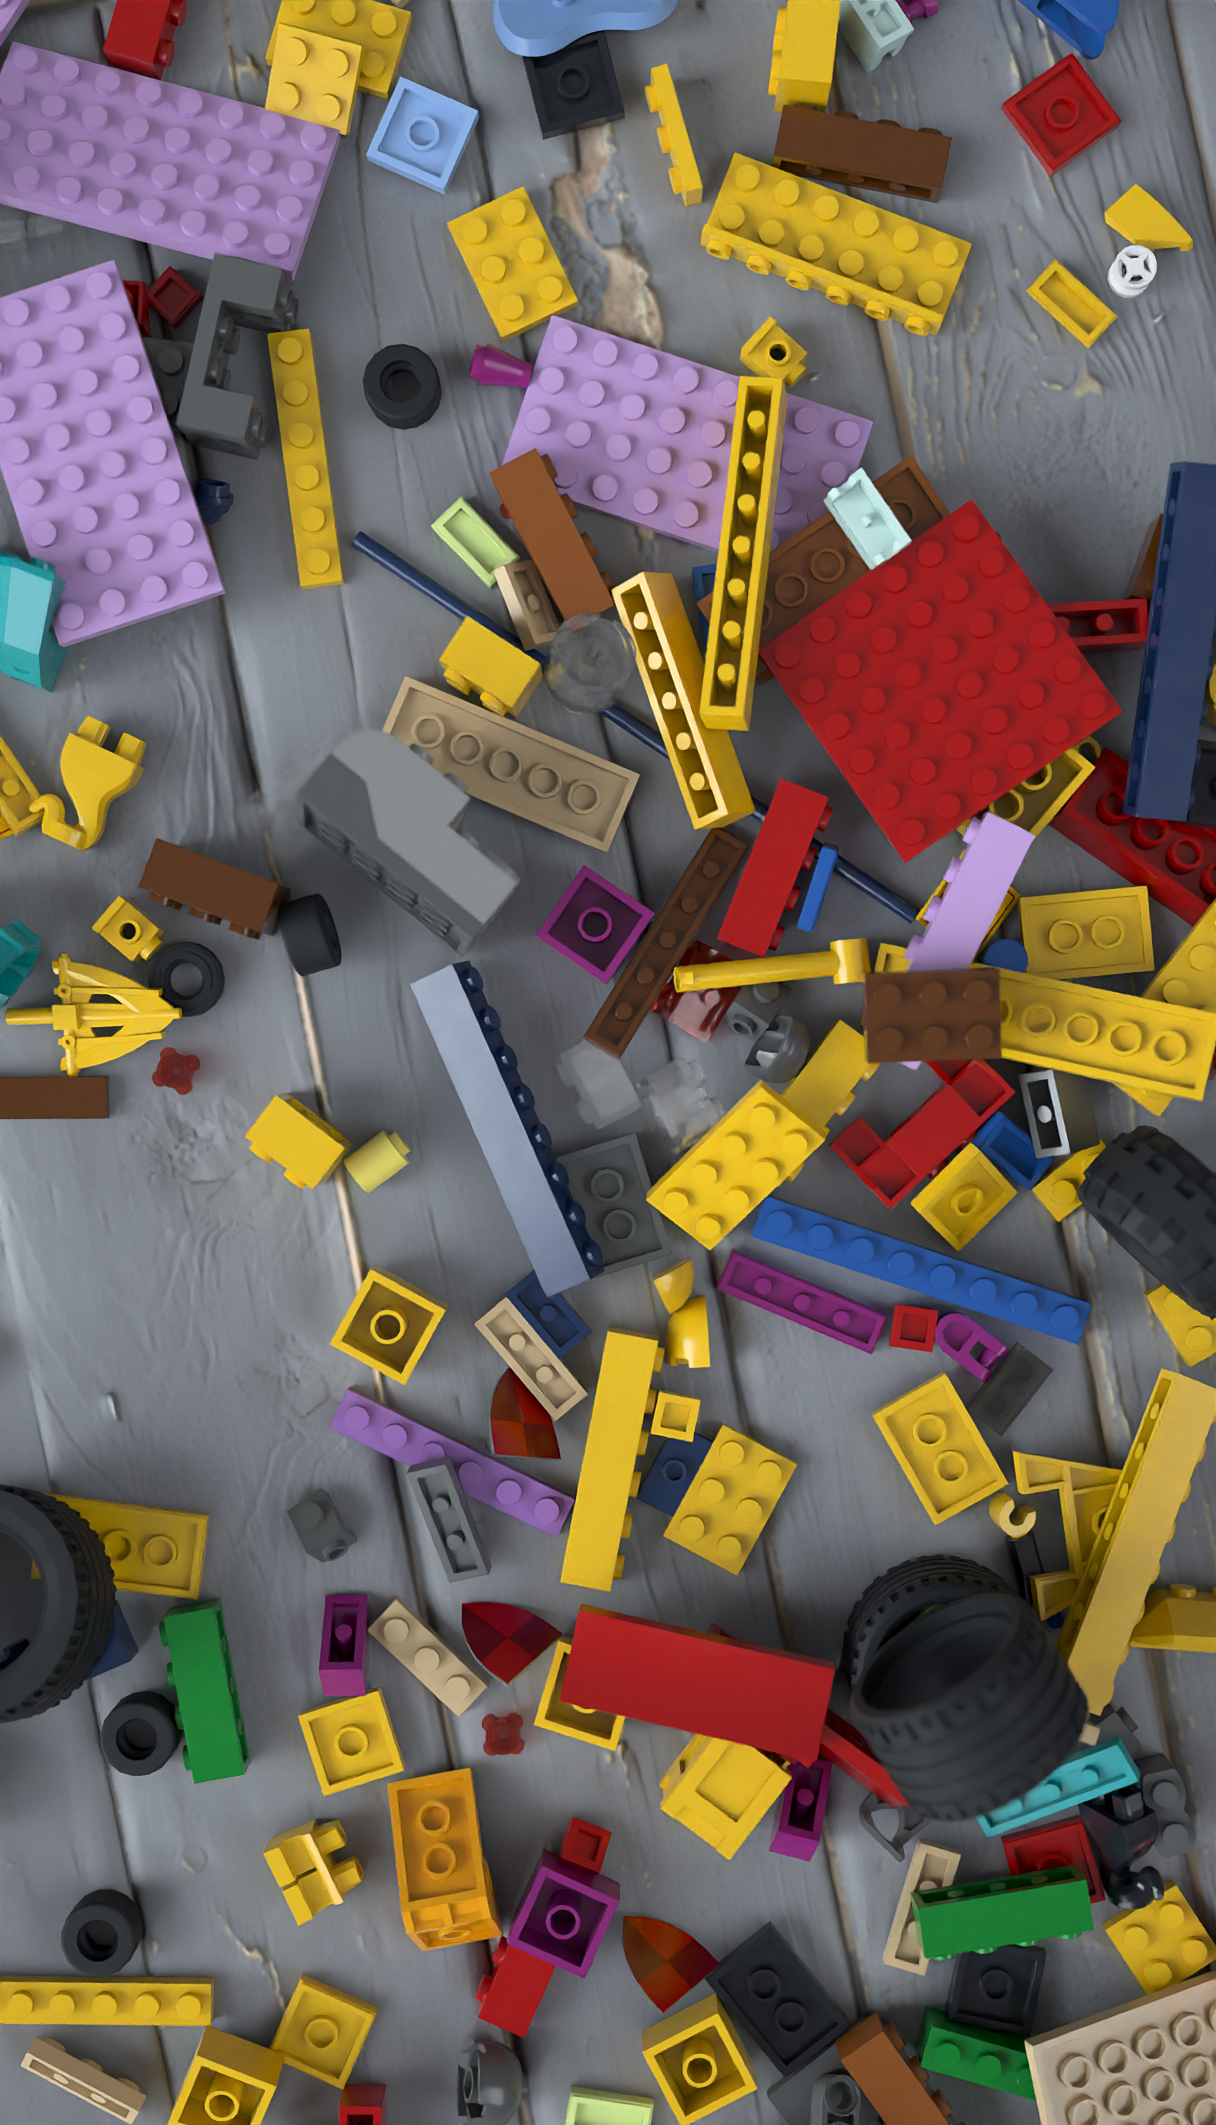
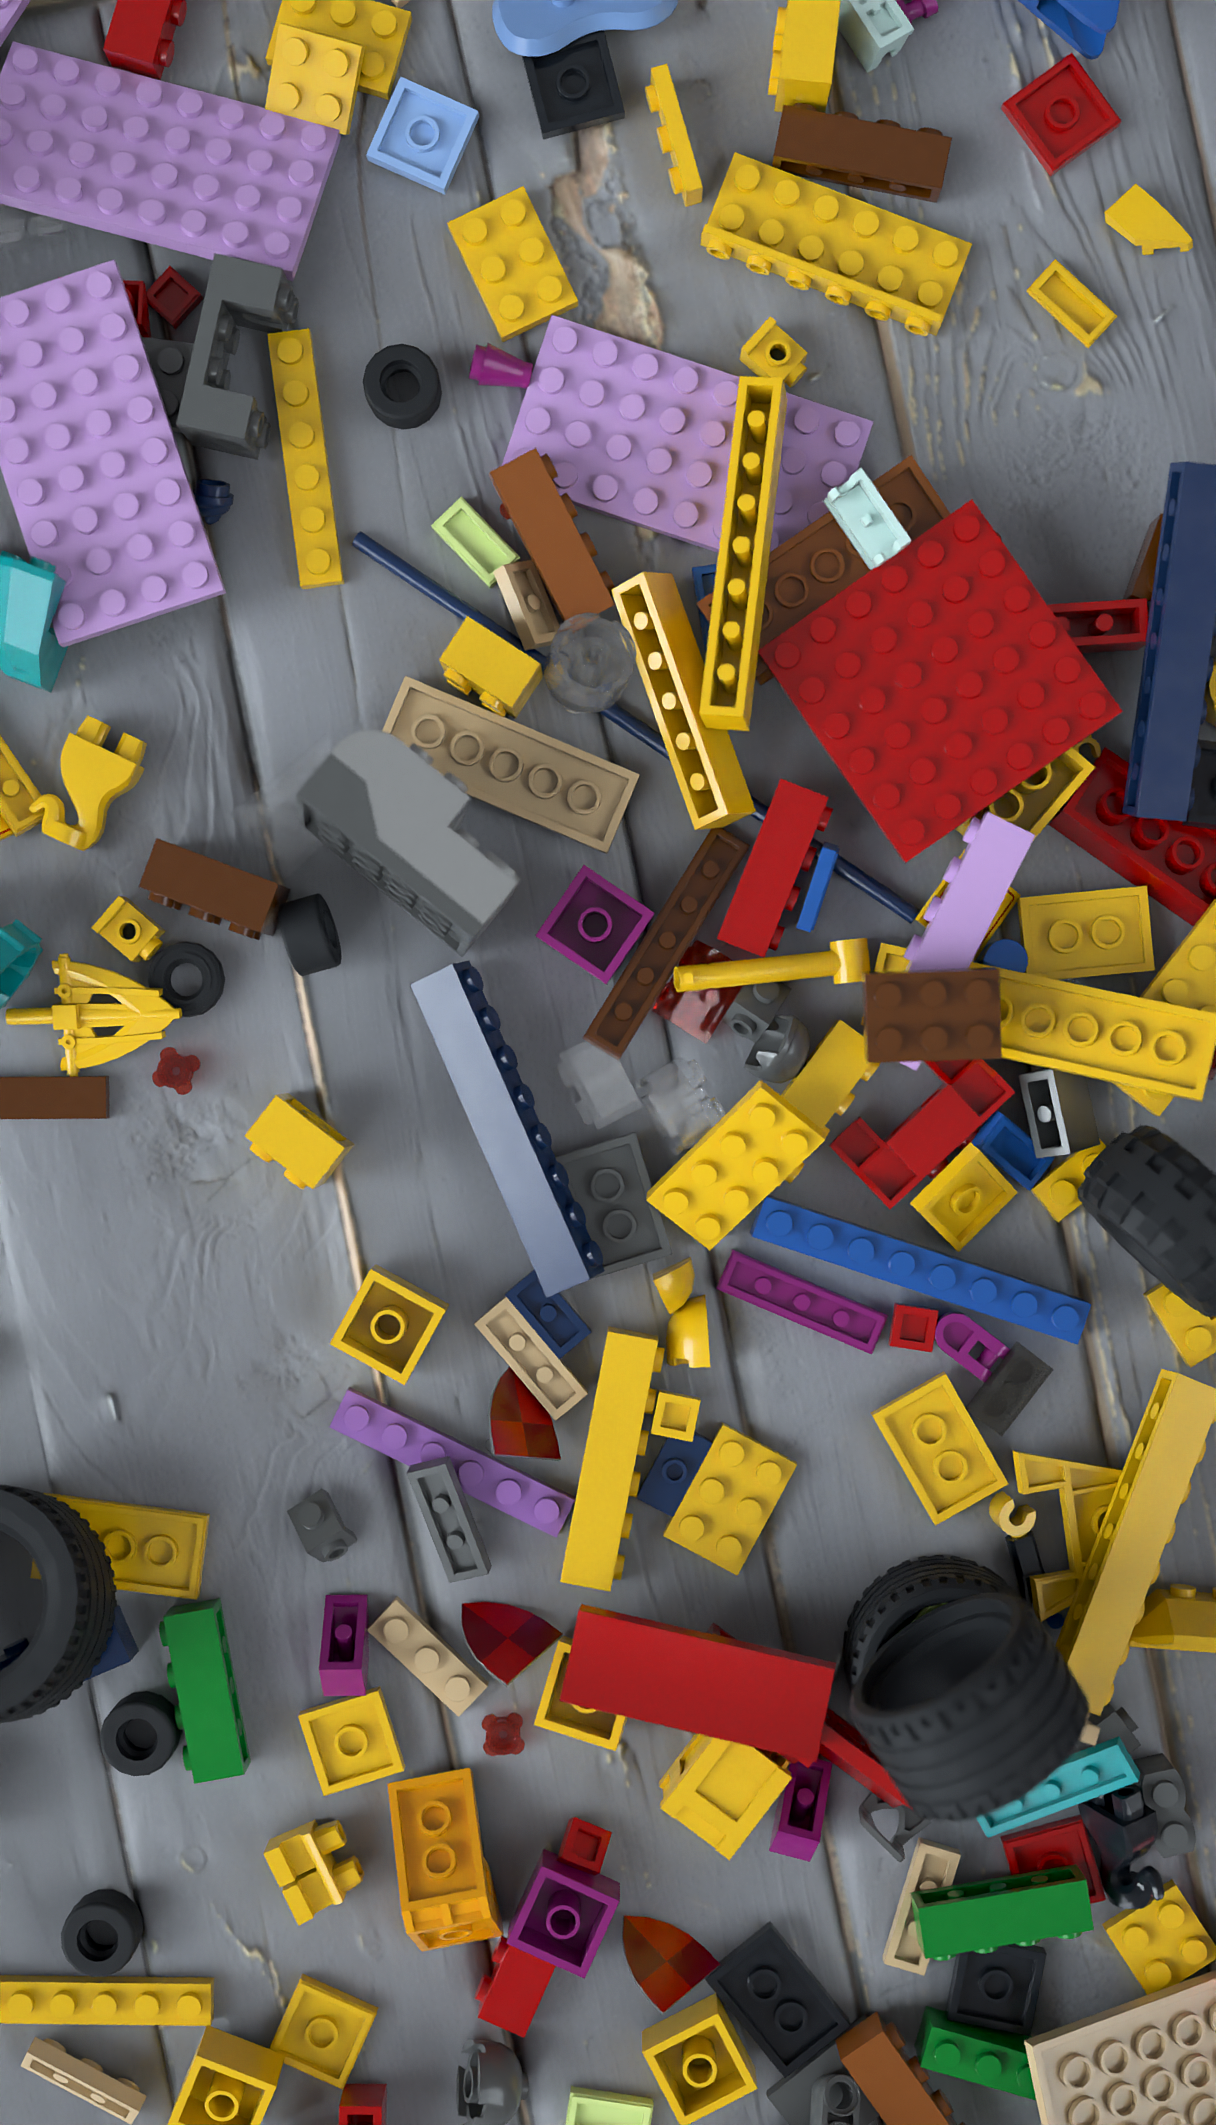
(377, 1160): light yellow brick -> none
(1138, 262): white wheel -> none

